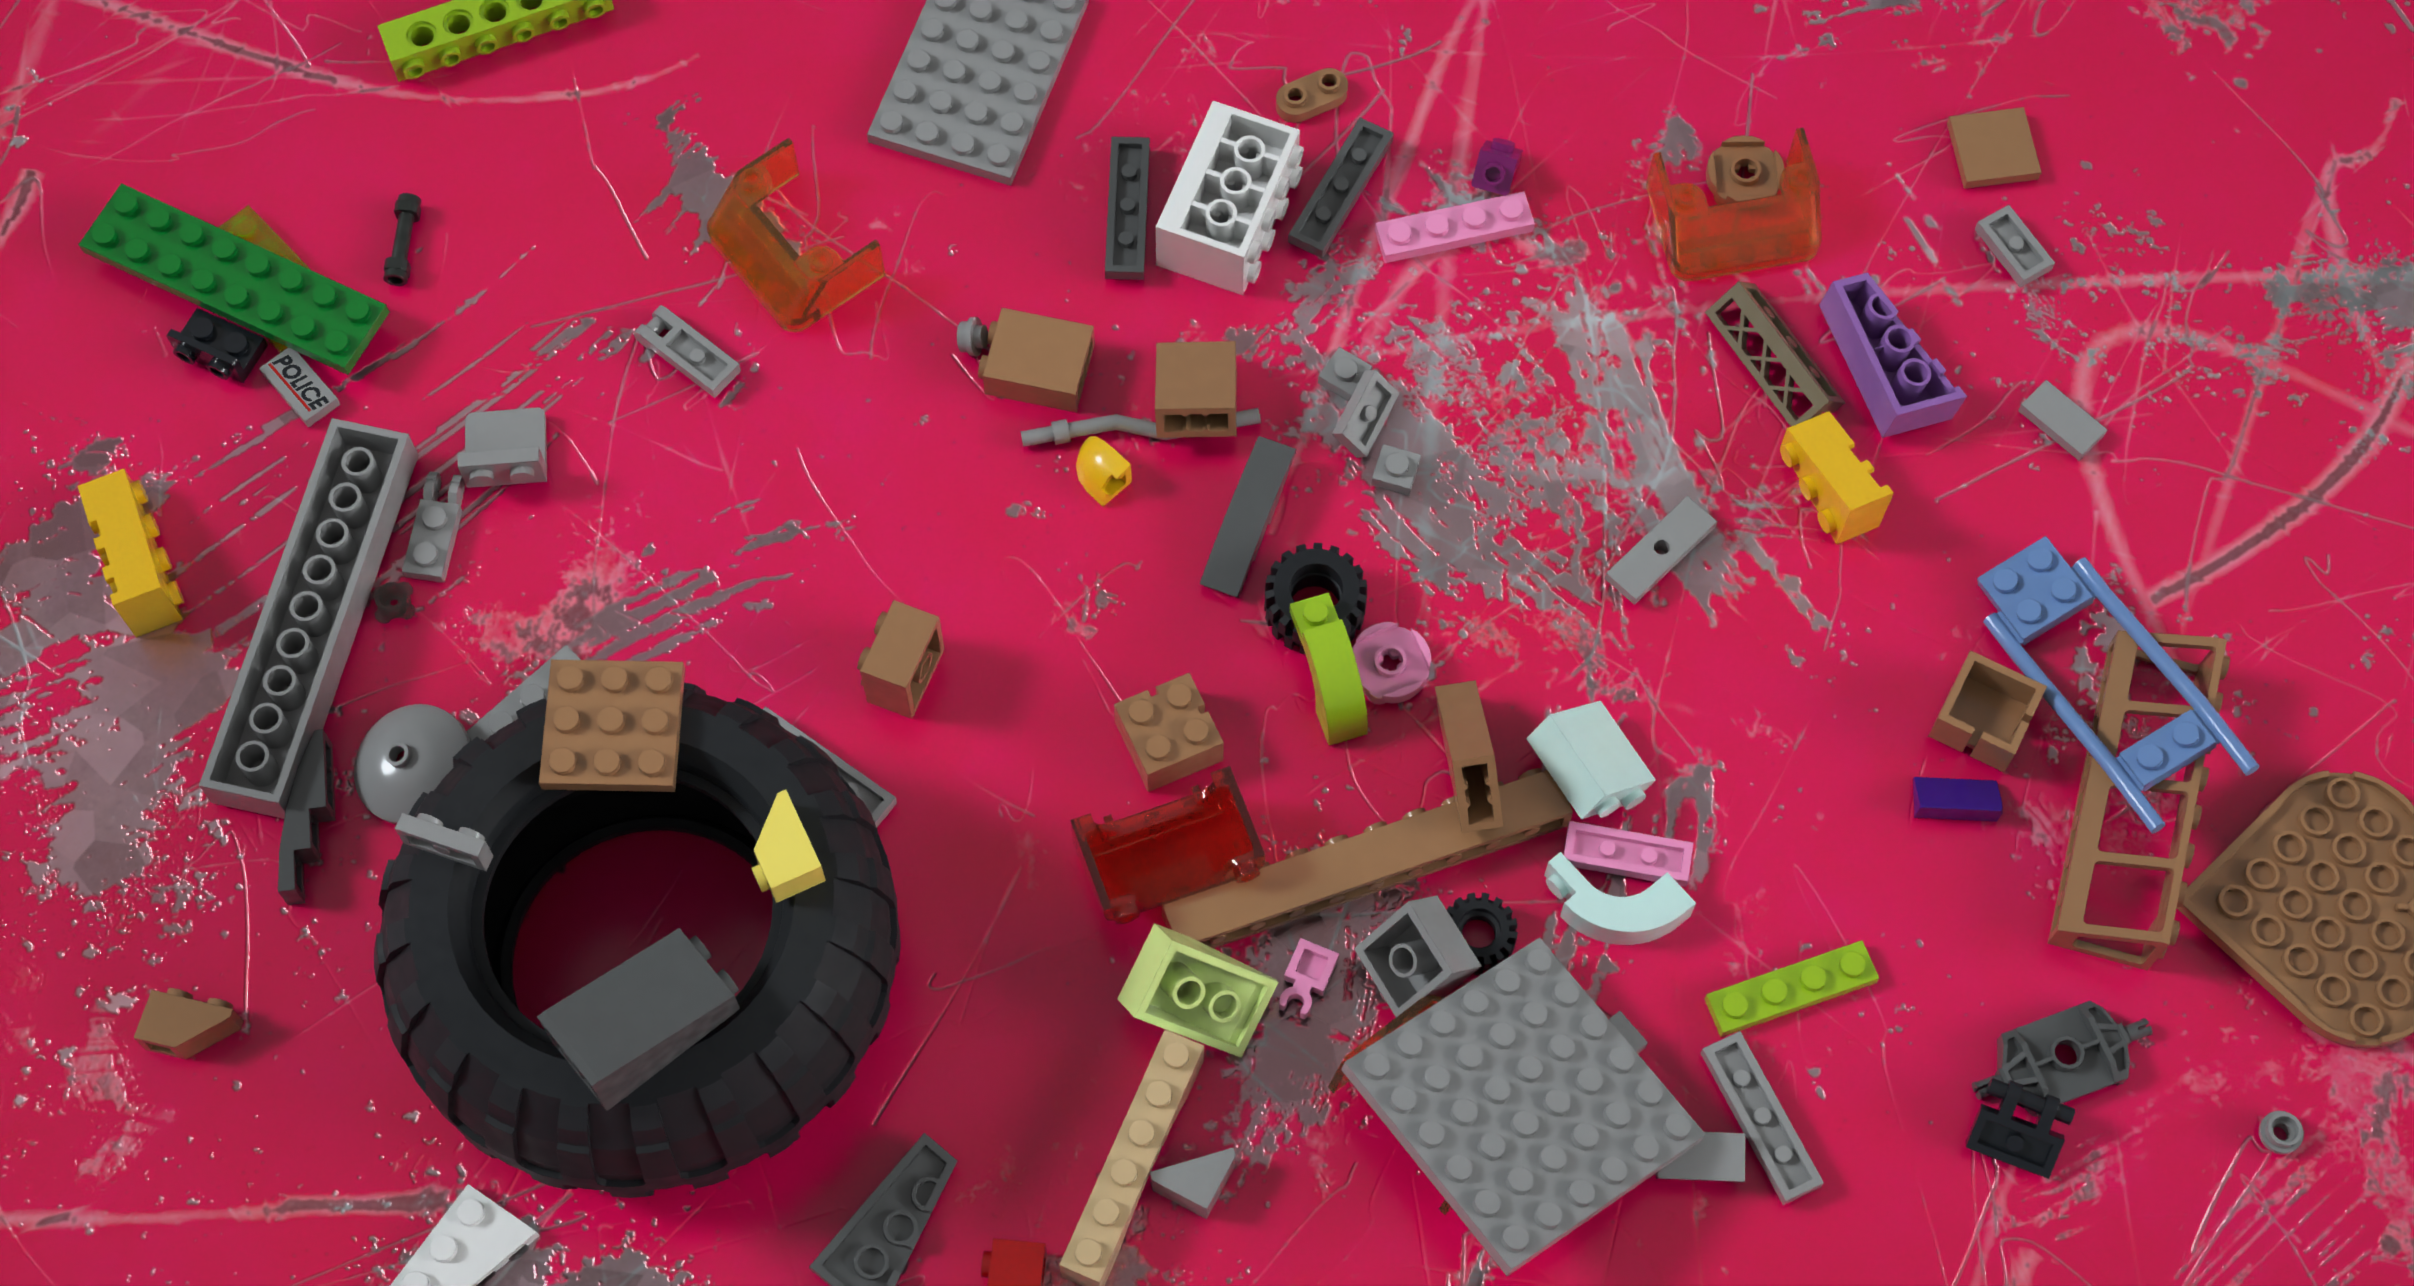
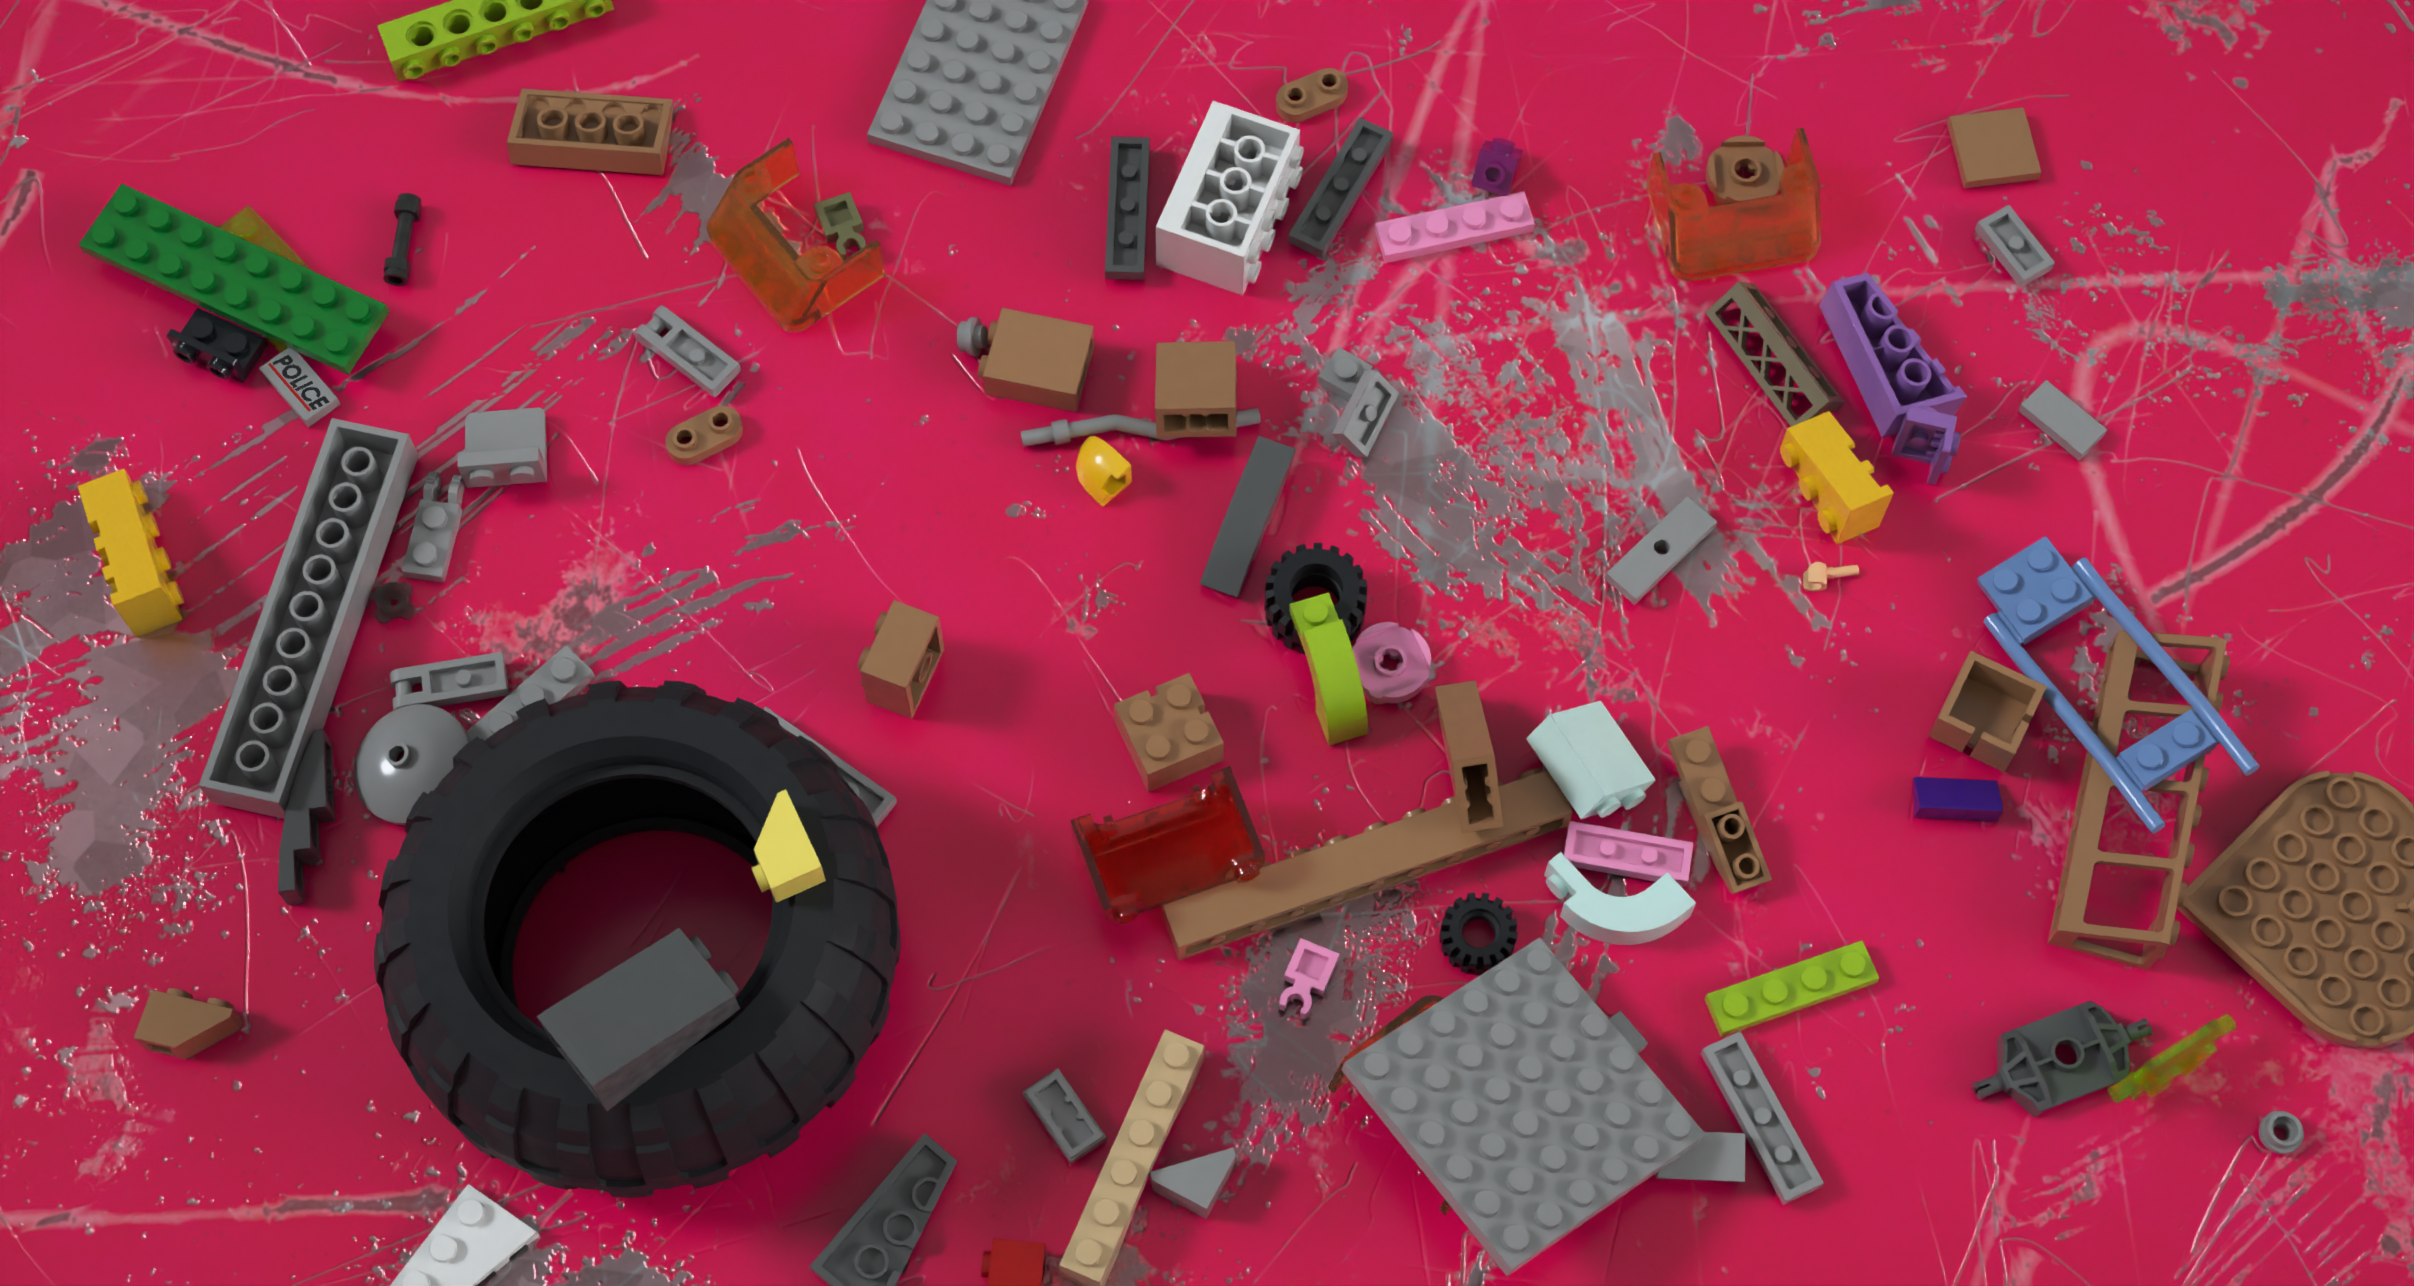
(429, 835): light grey plate -> none
(451, 681): none -> light grey plate
(591, 131): none -> medium nougat slope
(612, 725): medium nougat plate -> none
(705, 436): none -> medium nougat plate
(841, 222): none -> olive plate
(1064, 1116): none -> light grey plate
(1196, 991): yellowish green slope -> none
(1396, 469): light grey plate -> none
(1417, 954): light grey brick -> none
(1716, 812): none -> medium nougat slope
(1817, 574): none -> light nougat hand
(1928, 438): none -> medium lavender bracket
(2017, 1140): black plate -> none
(2178, 1059): none -> clear neon green plate

